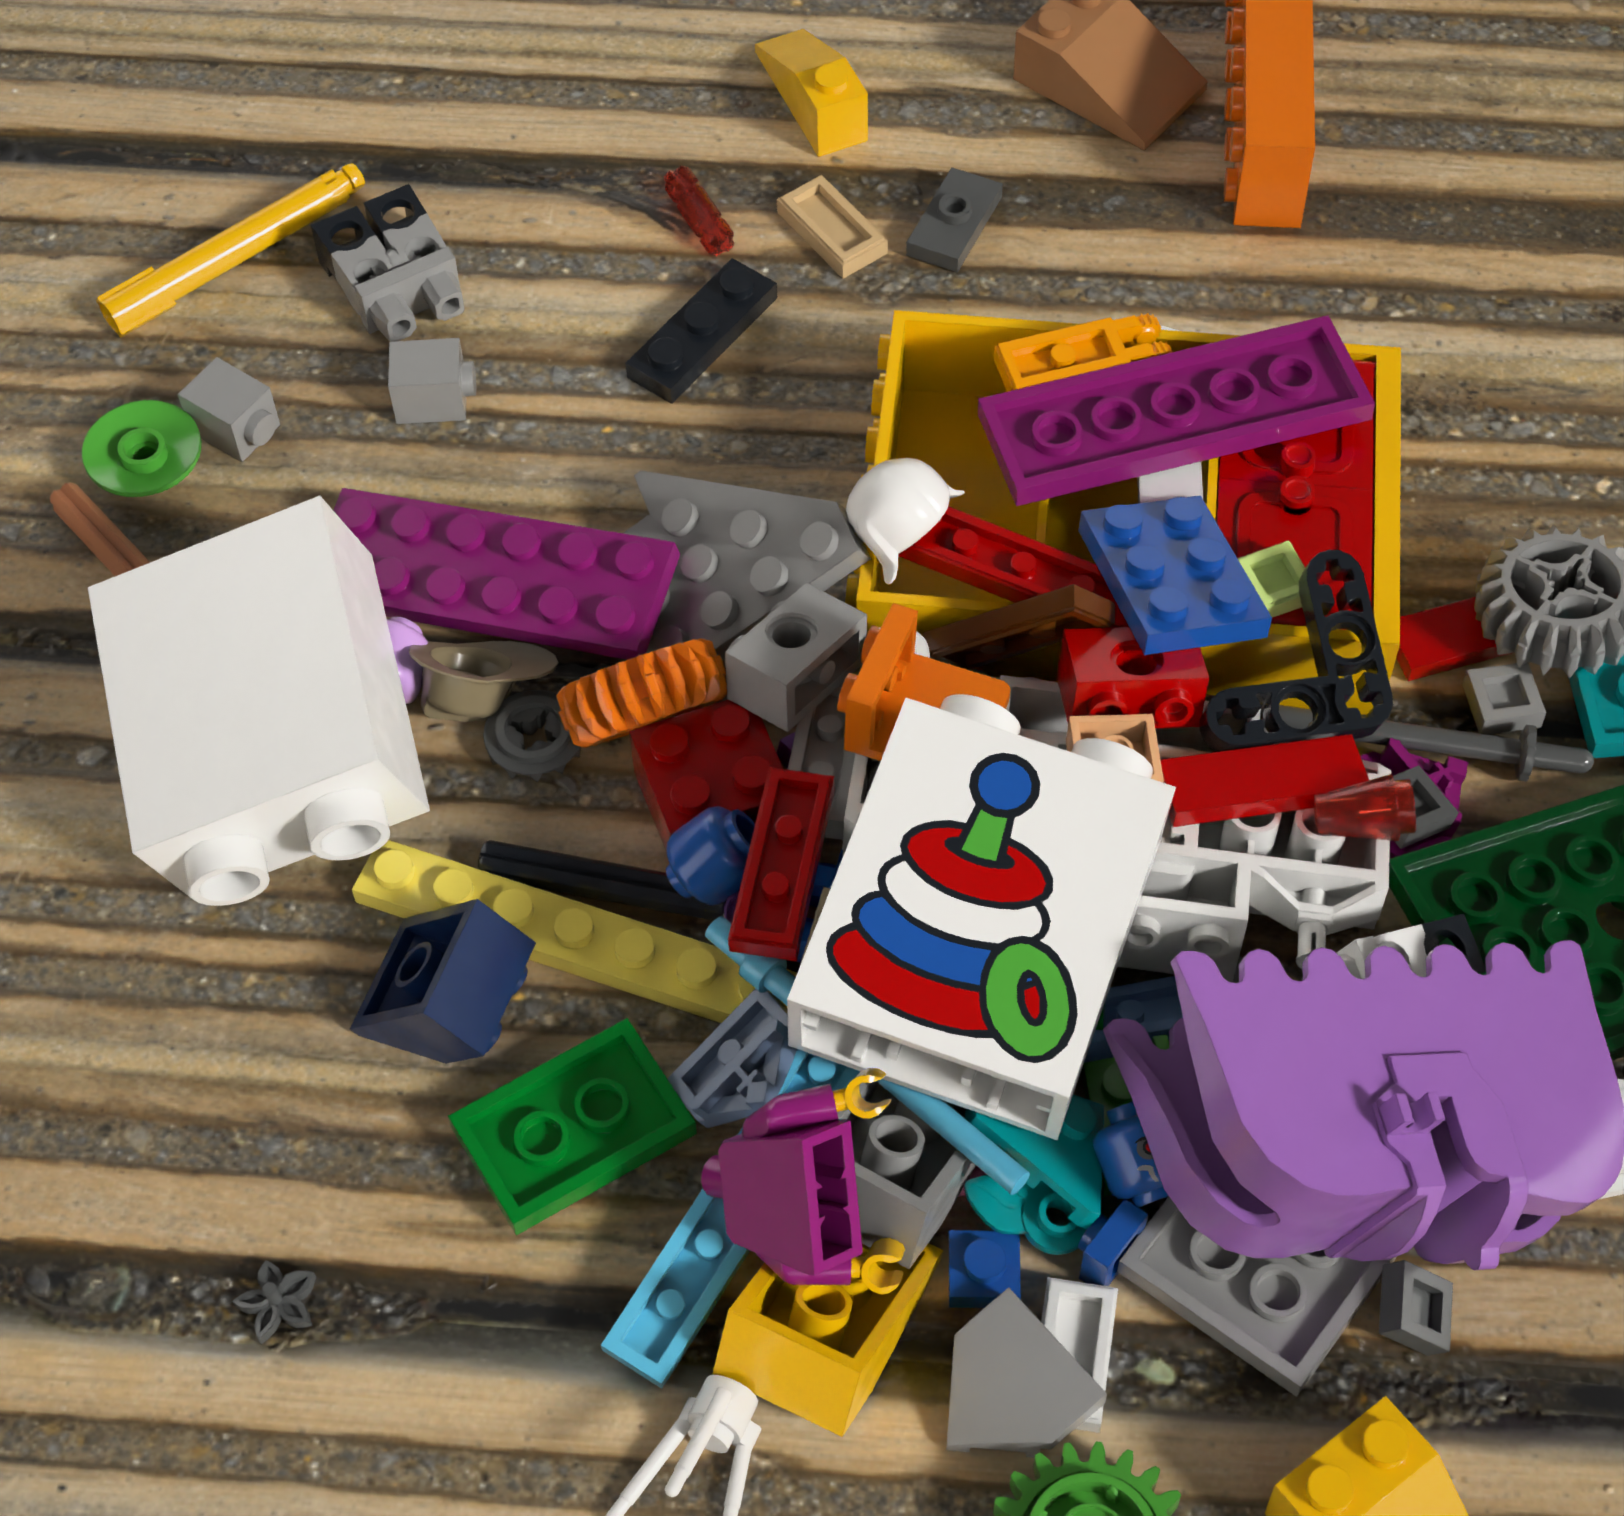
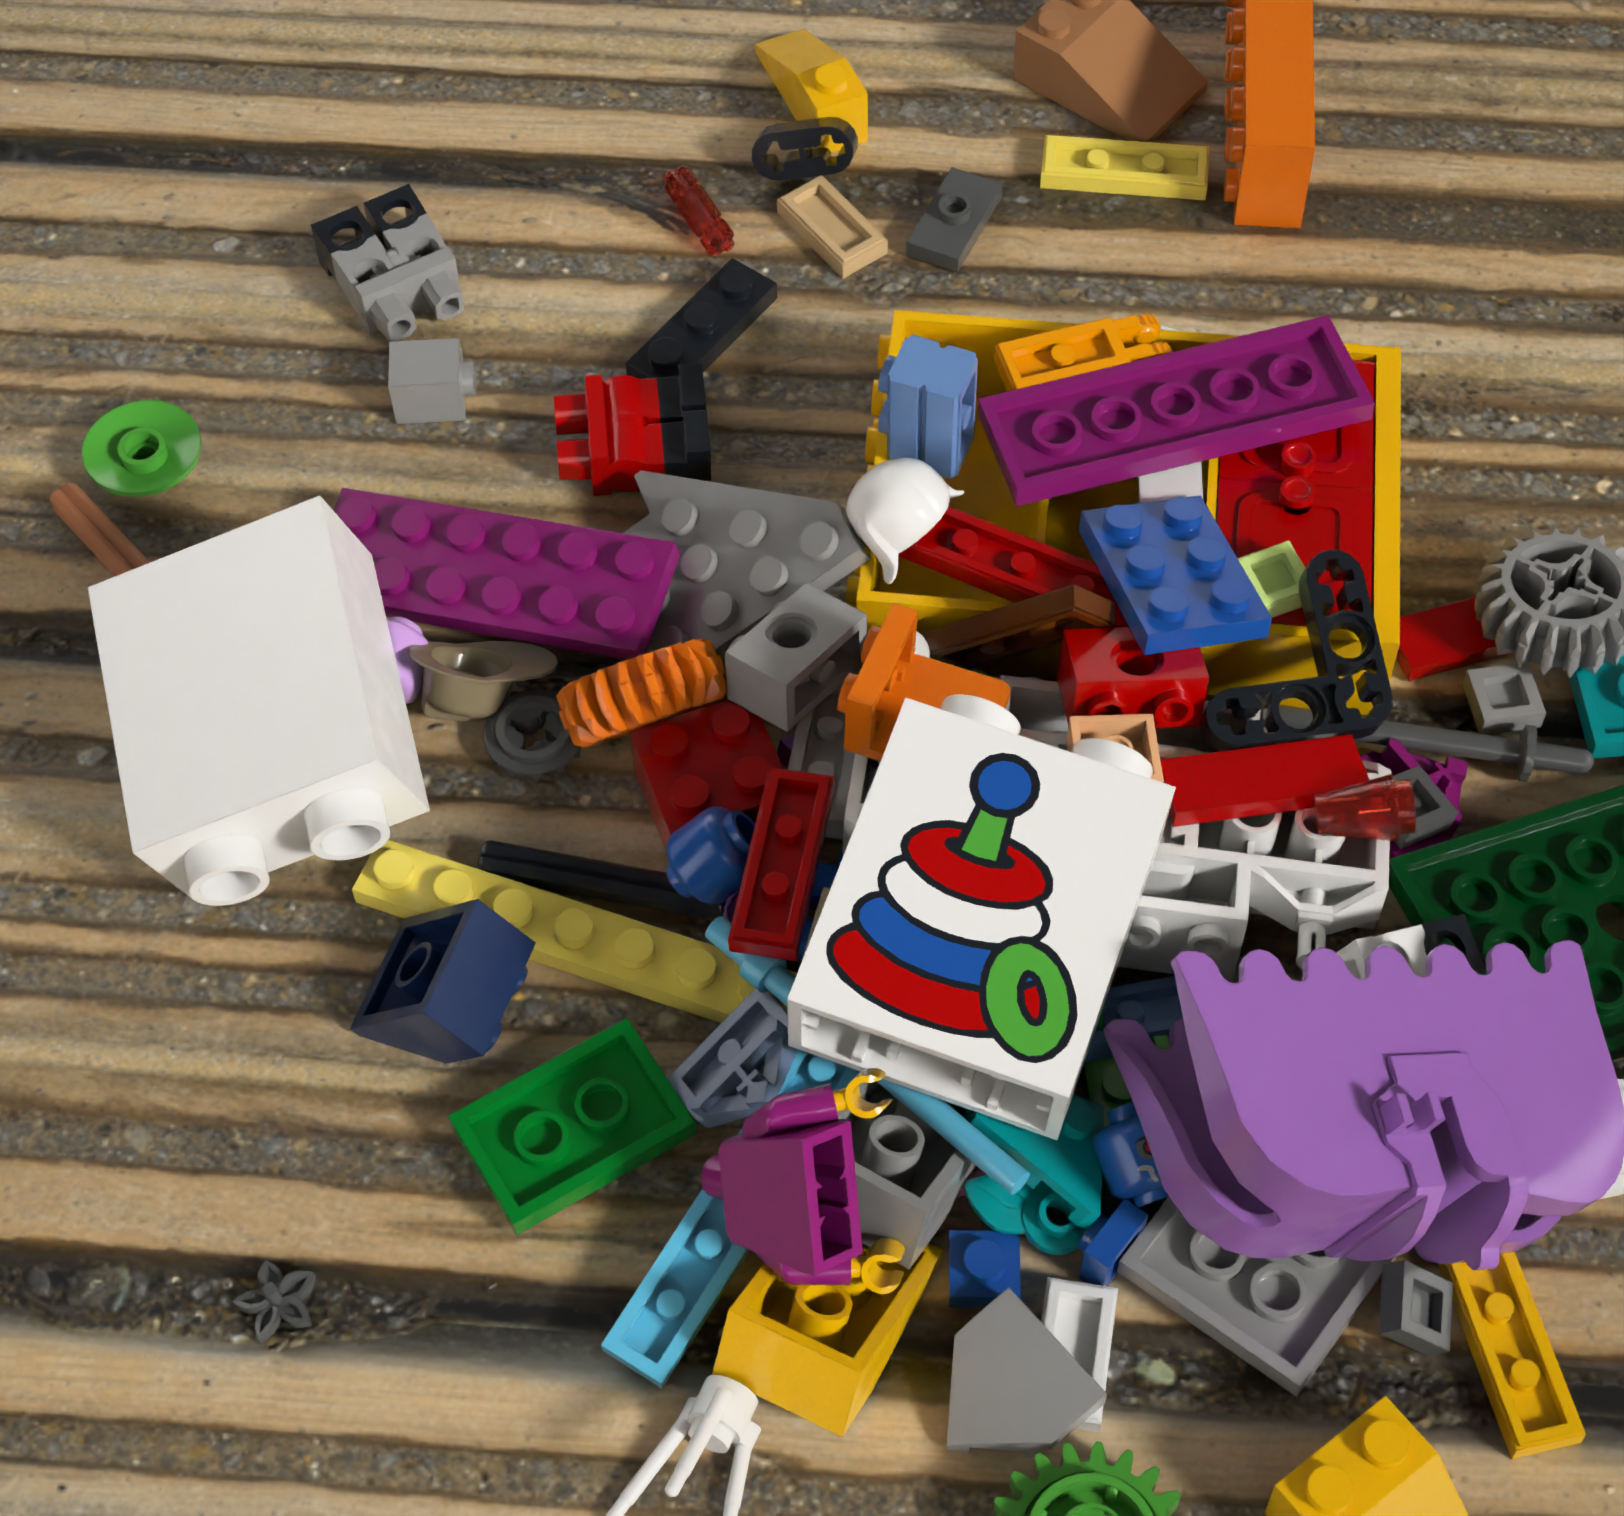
(156, 290): yellow piece -> none
(230, 409): light grey brick -> none
(634, 428): none -> red hips
(803, 136): none -> black beam
(929, 404): none -> medium blue brick
(1125, 167): none -> light yellow tile
(1514, 1357): none -> yellow tile

